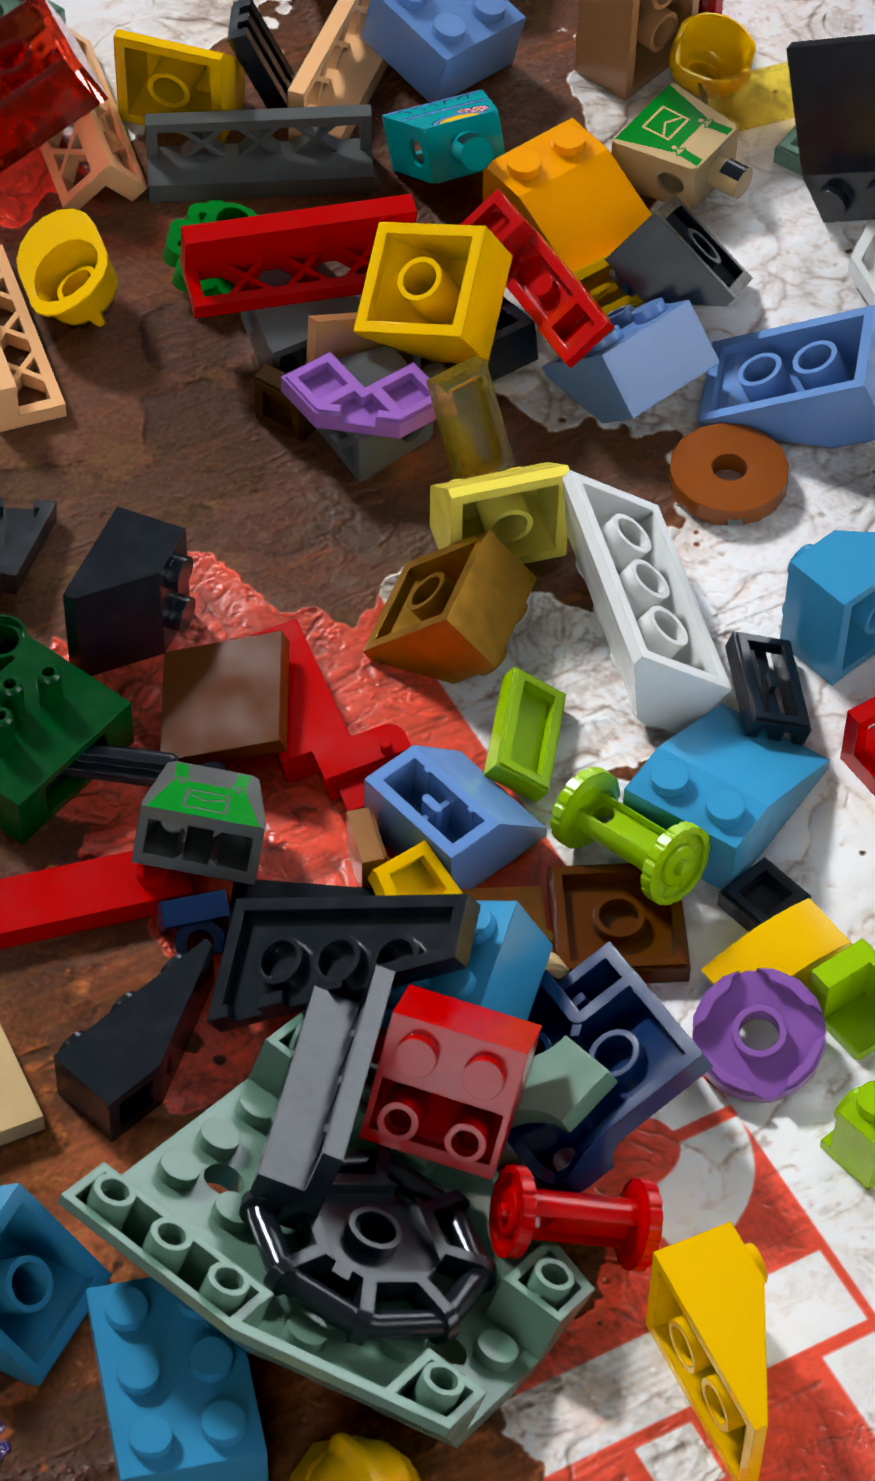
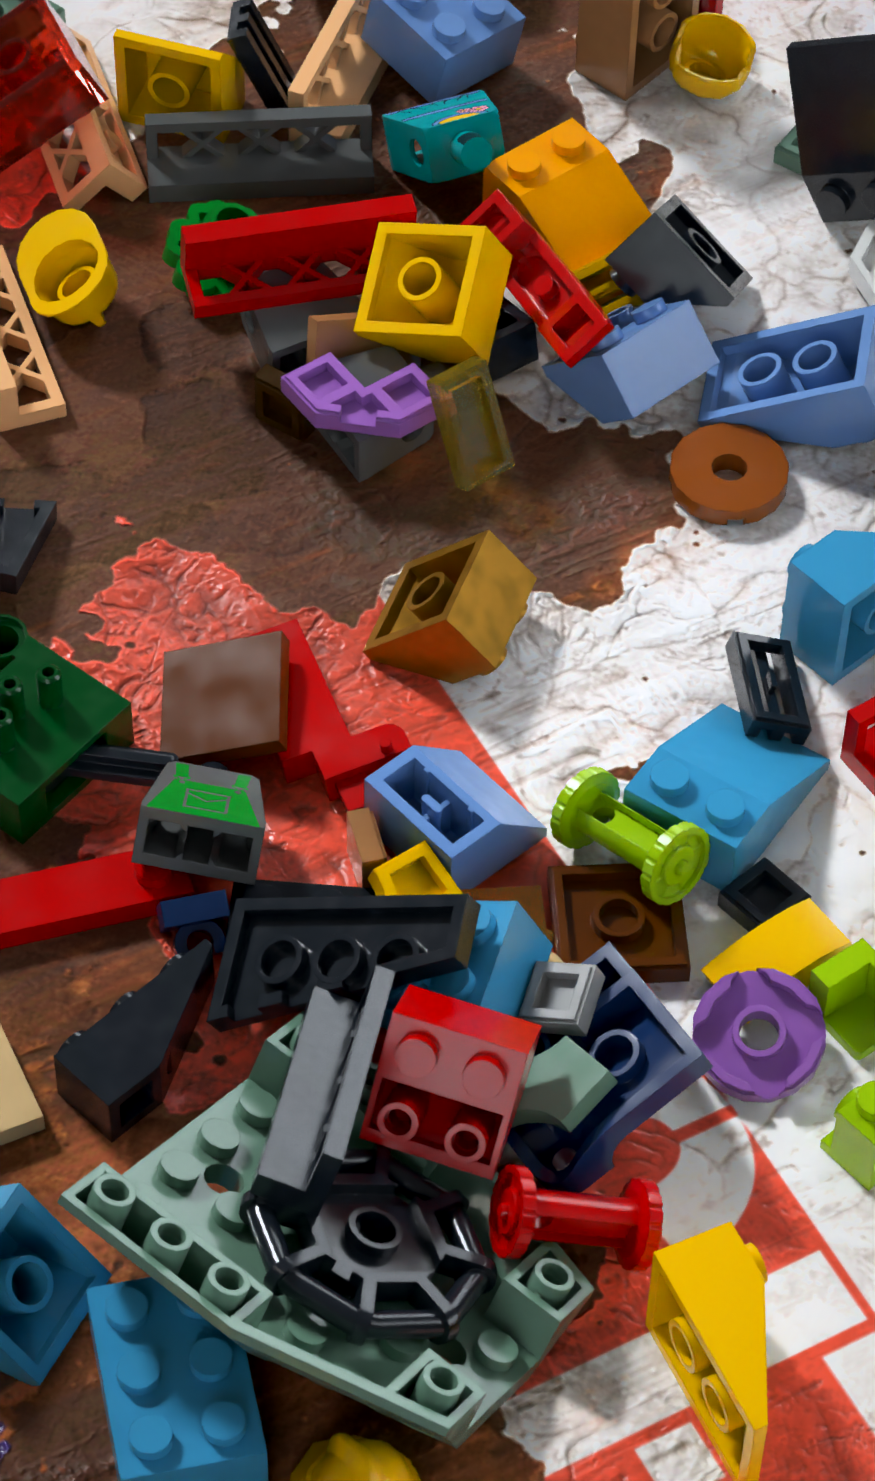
(129, 594): black slope -> none
(517, 505): light yellow slope -> none
(525, 734): lime tile -> none
(562, 997): none -> light grey tile
(643, 604): white slope -> none
(681, 150): tan torso -> none
(751, 96): clear yellow tile -> none

